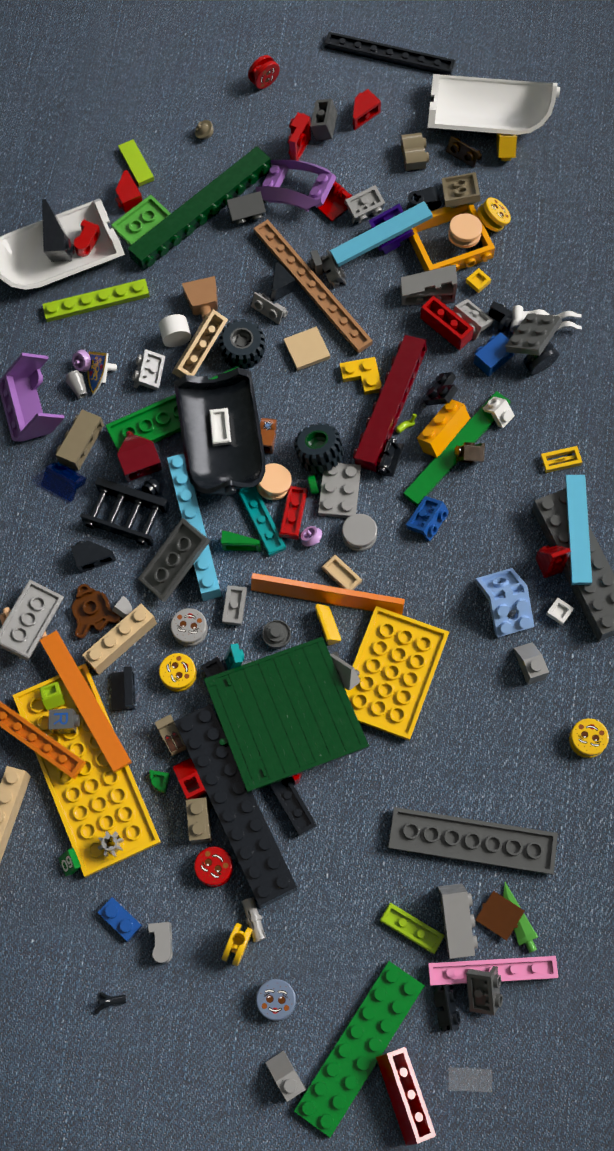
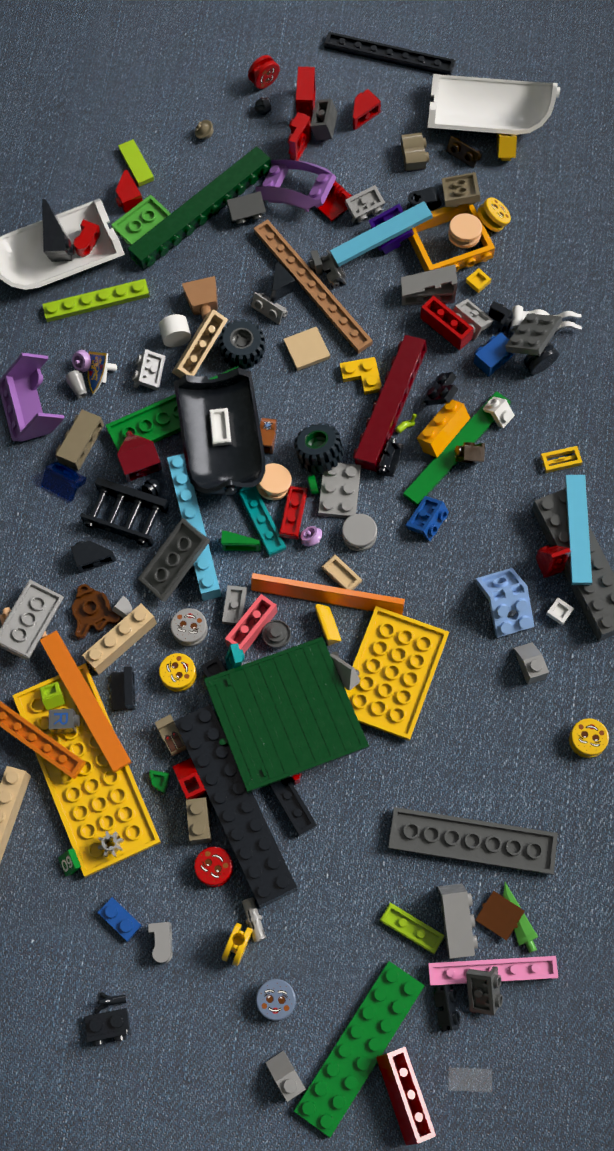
(107, 1026): none -> black bracket
(252, 623): none -> coral brick
(263, 106): none -> black plate
(305, 91): none -> red window

